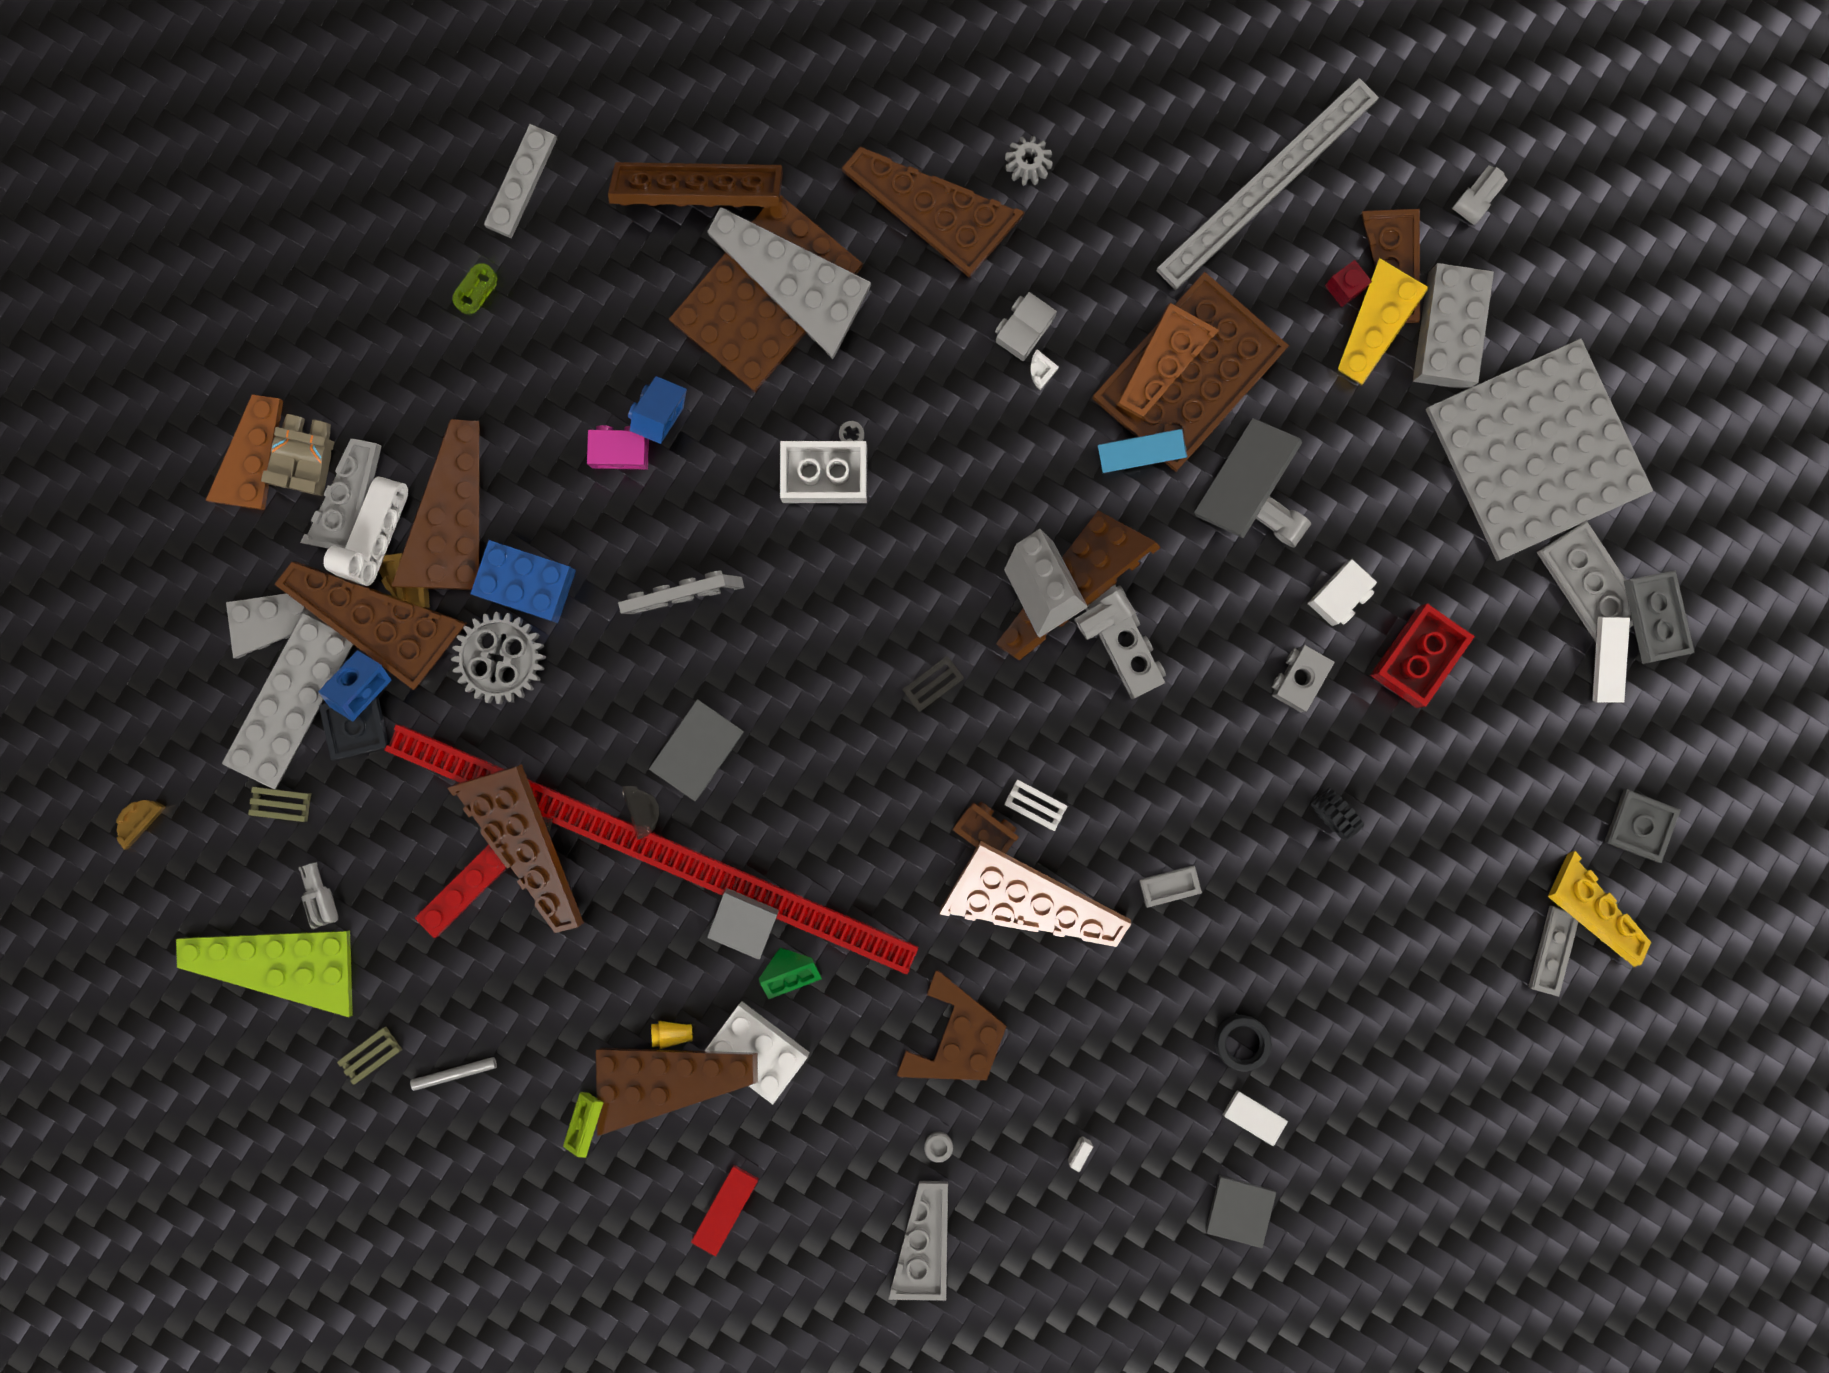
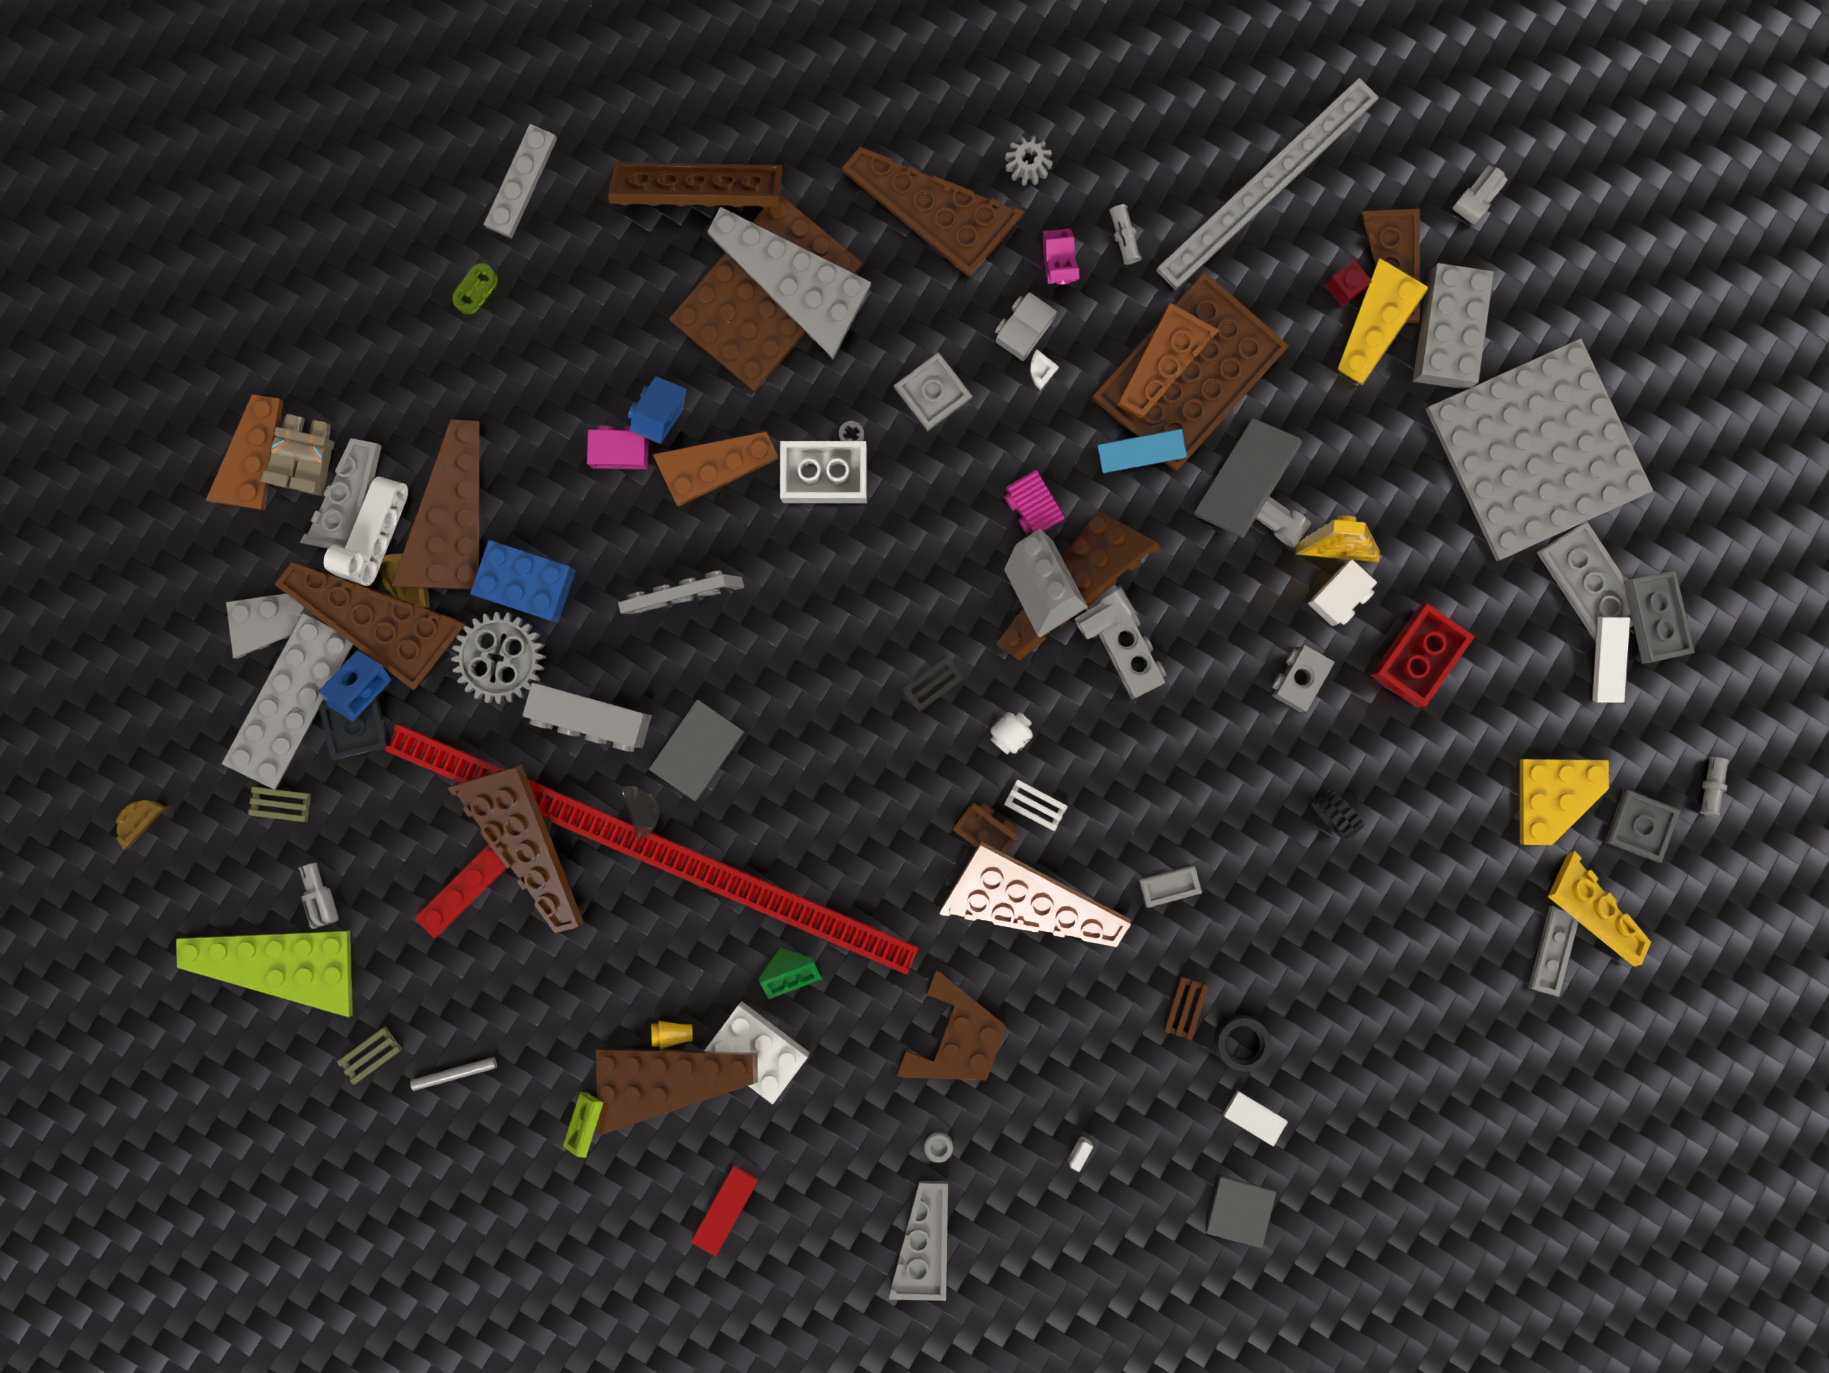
(585, 715): none -> light grey brick
(708, 466): none -> dark orange wing
(743, 923): tile -> none
(933, 391): none -> light grey tile
(1011, 732): none -> white head
(1033, 503): none -> dark pink brick
(1060, 256): none -> dark pink brick
(1125, 234): none -> light grey pin
(1196, 1011): none -> reddish brown tile
(1341, 540): none -> yellow wing
(1557, 795): none -> yellow plate
(1714, 786): none -> light grey pin

